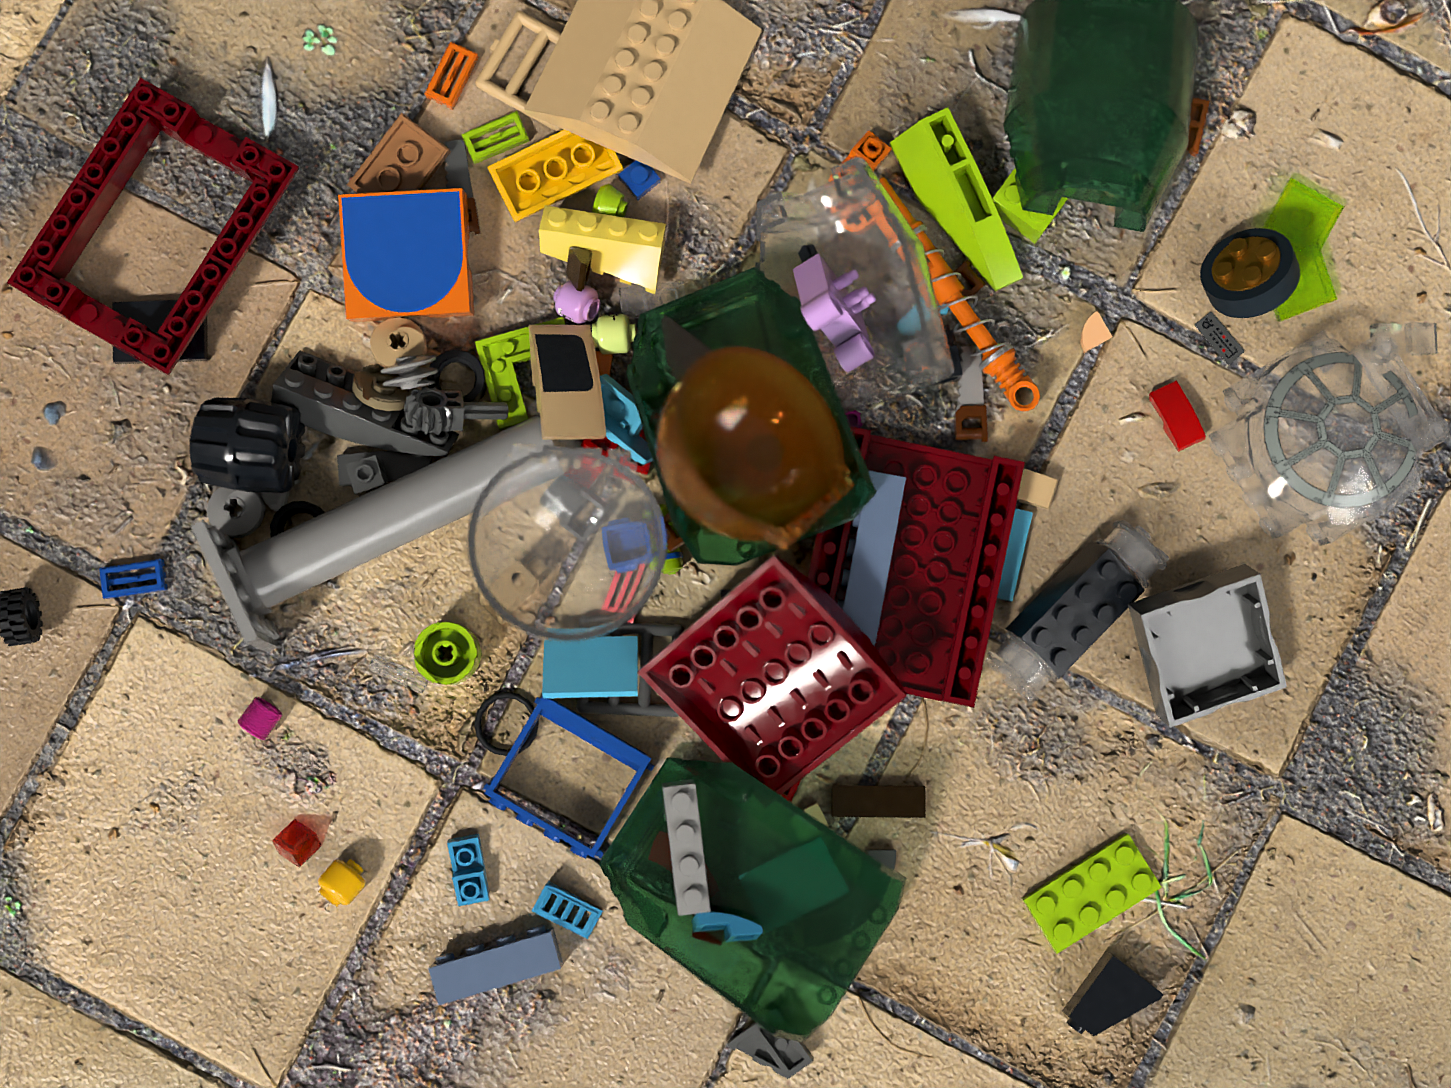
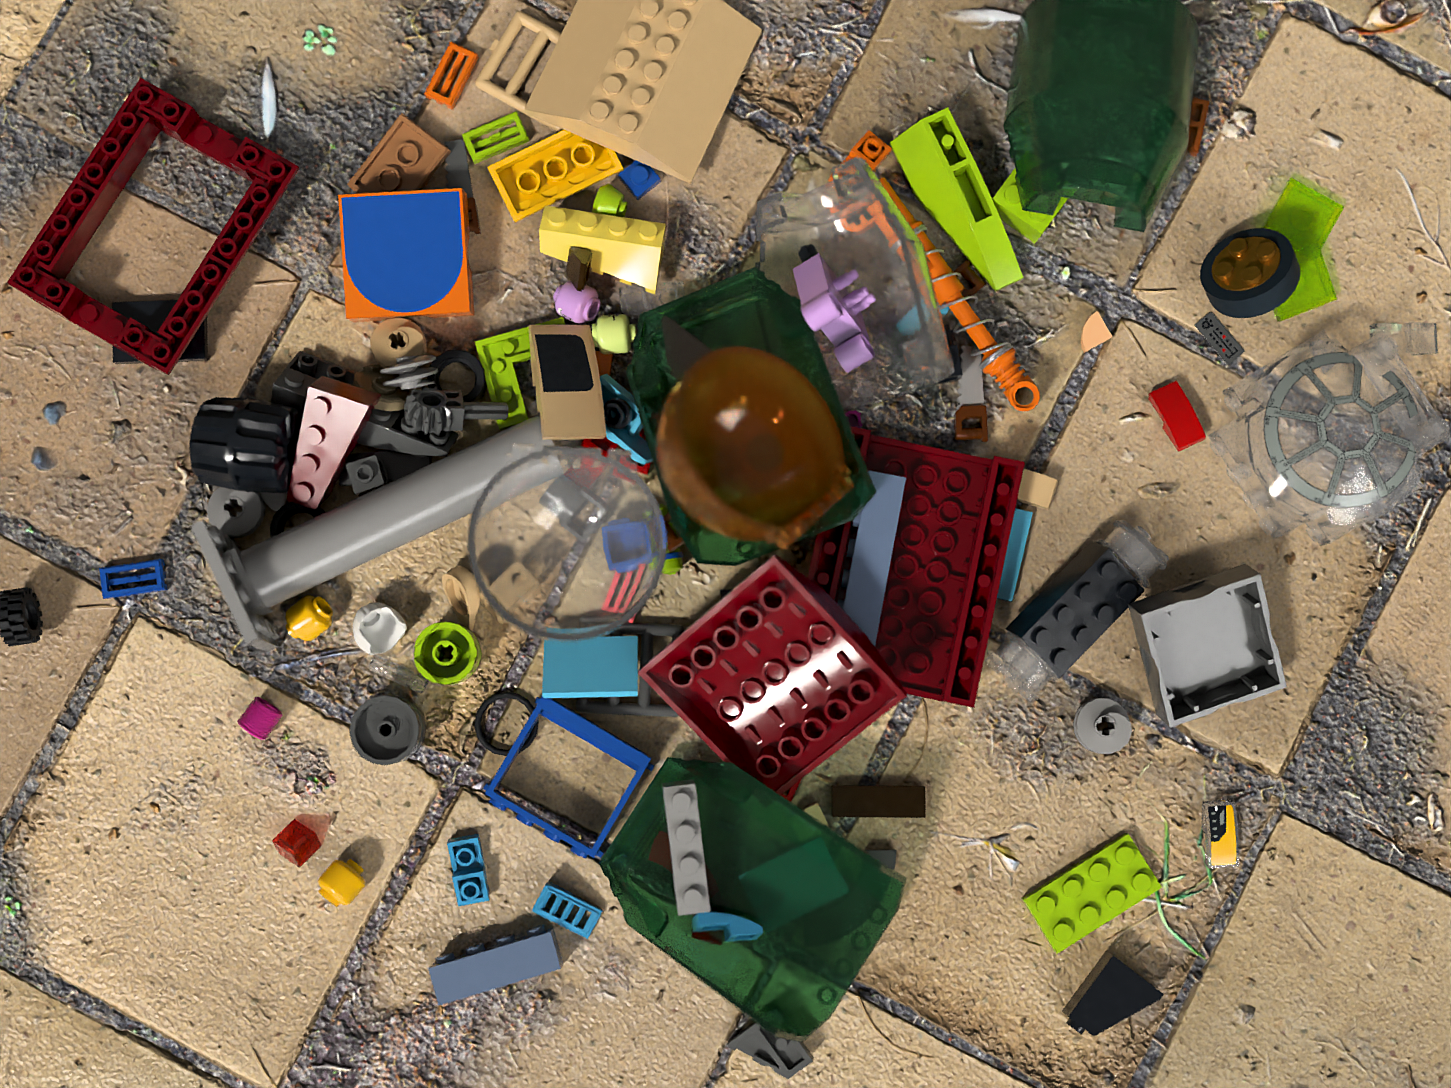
(308, 618): none -> yellow head
(327, 436): none -> wedge
(372, 740): none -> dark grey wheel
(378, 628): none -> white hair
(462, 594): none -> tan piece
(611, 417): none -> black plate
(1106, 740): none -> light grey piece
(1221, 833): none -> slope

